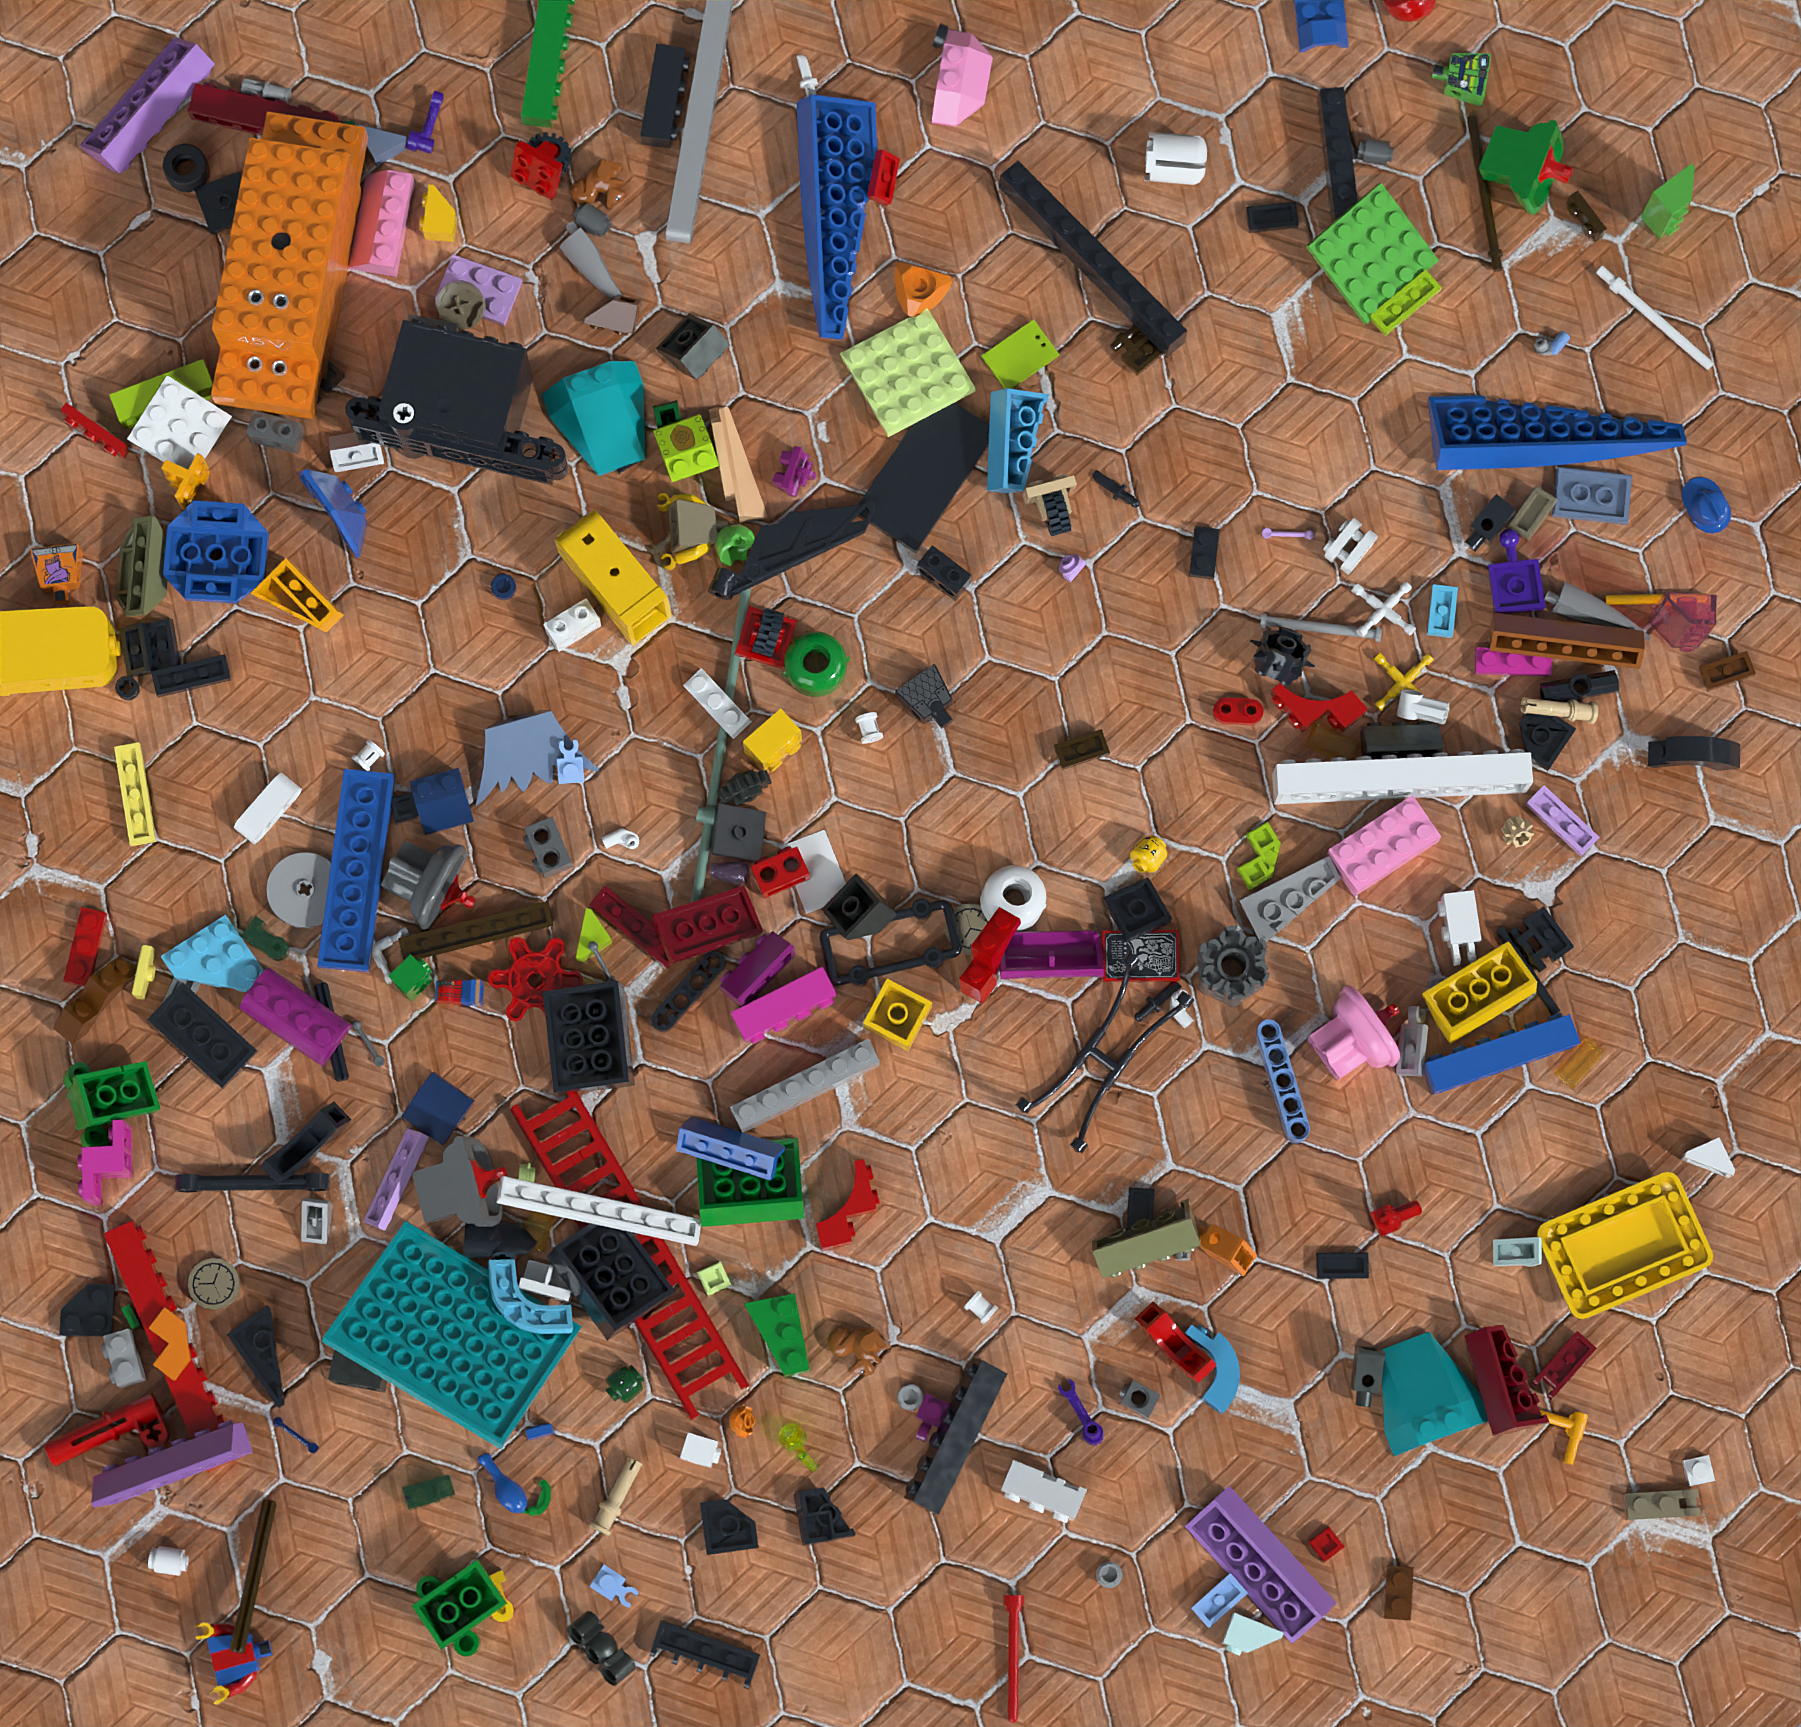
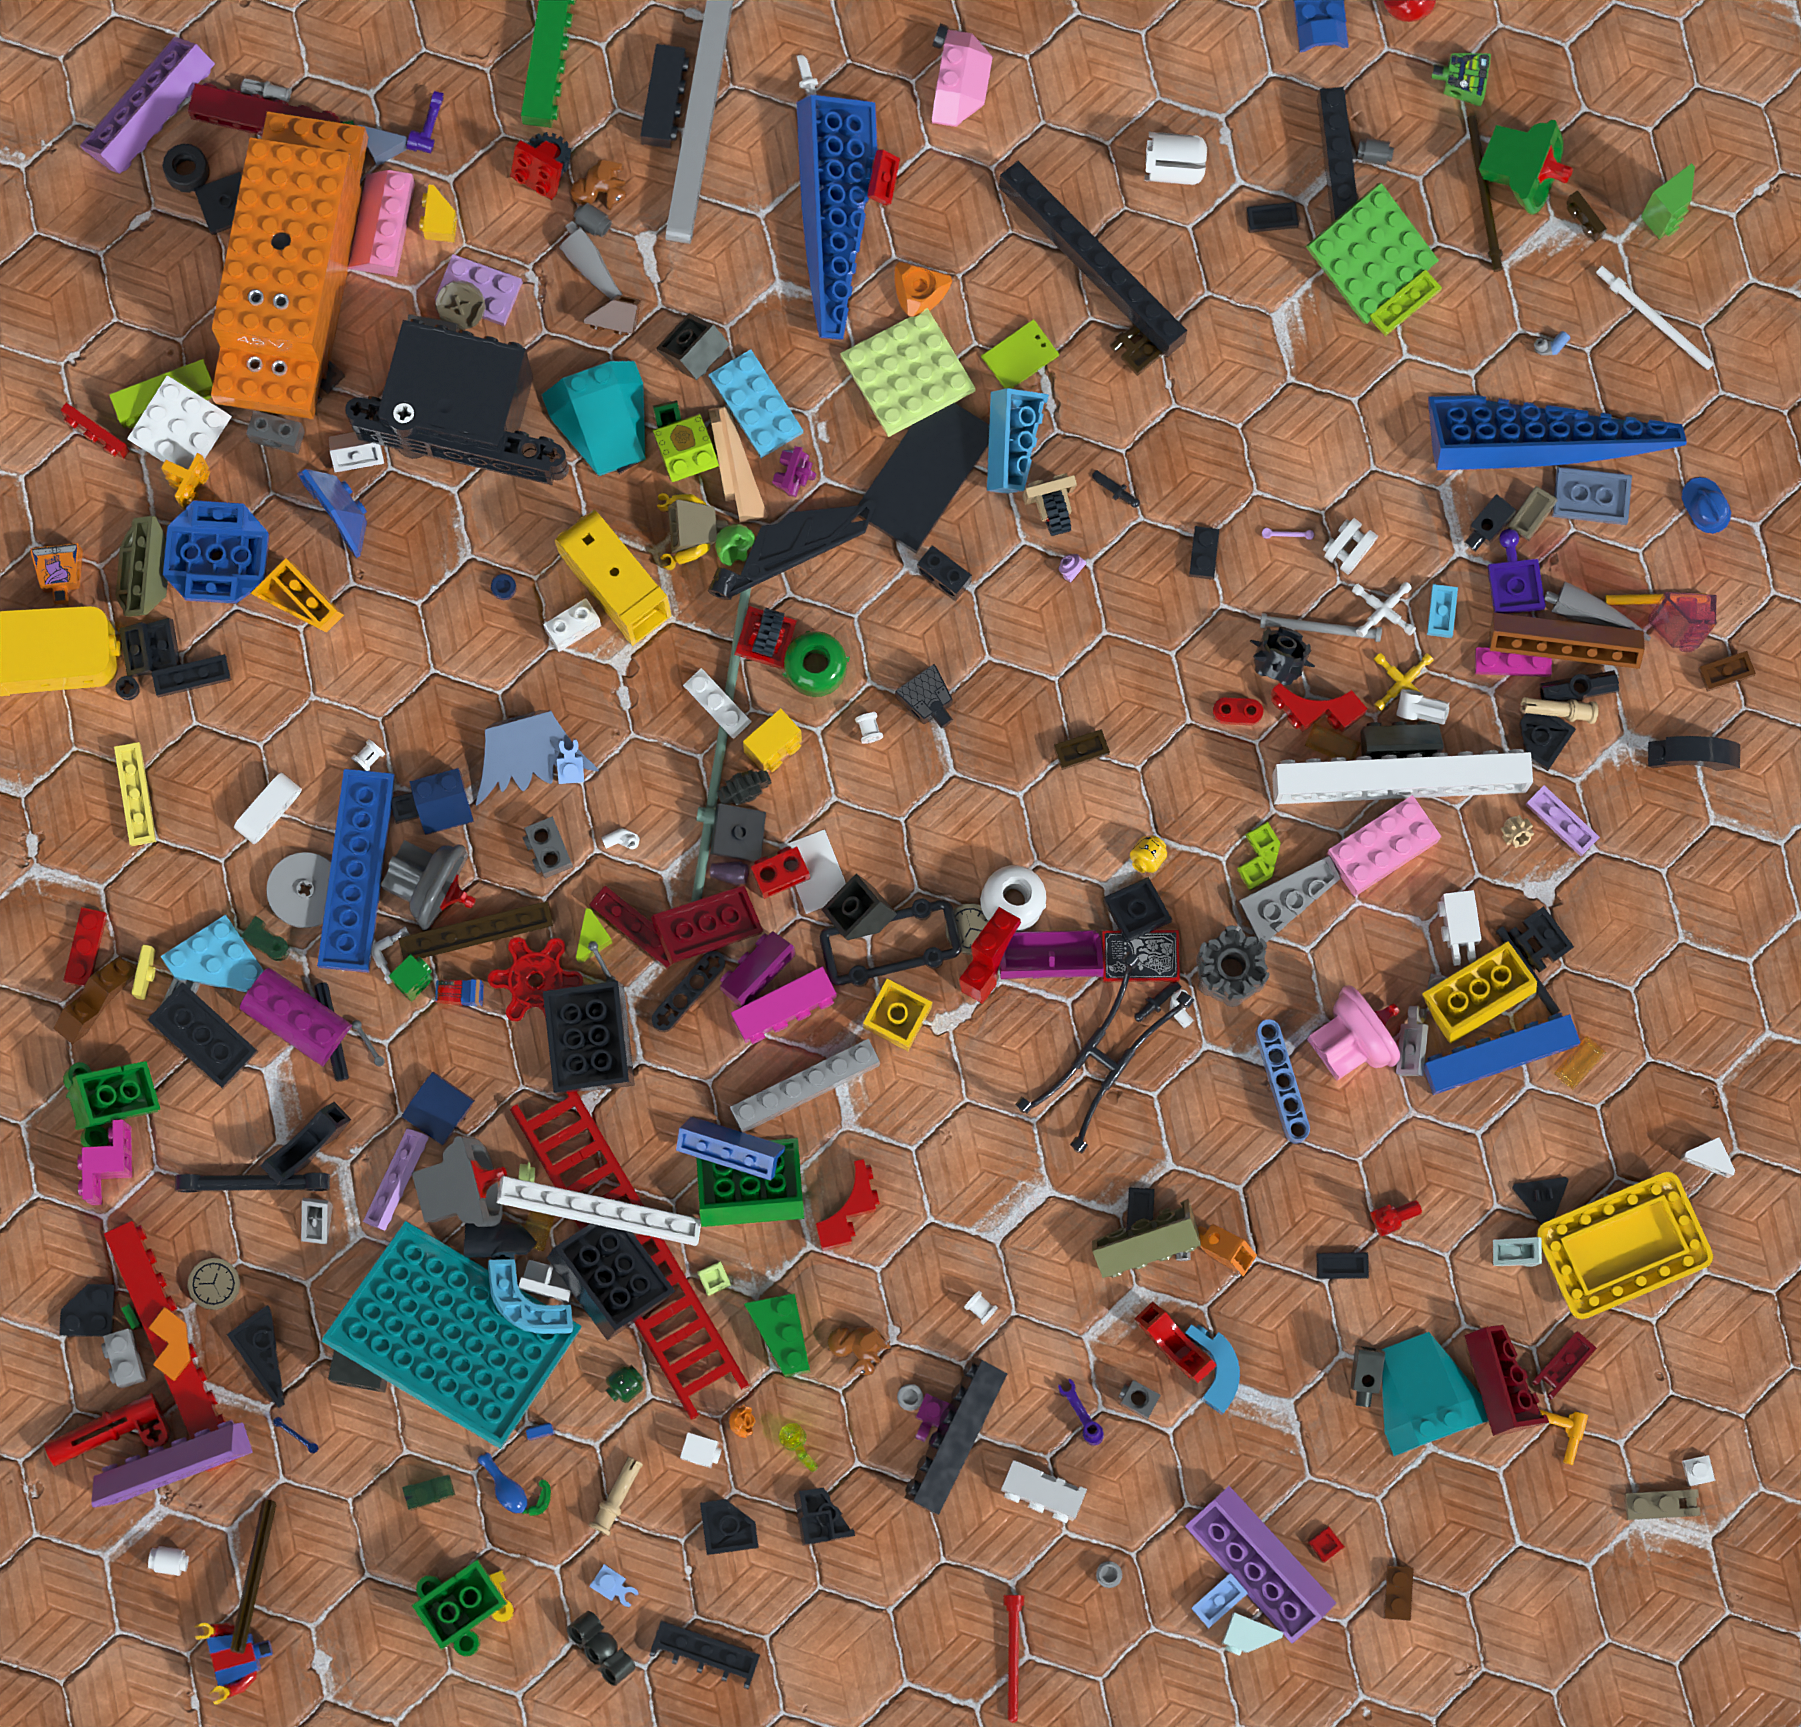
(756, 403): none -> medium azure plate
(1542, 1197): none -> black piece

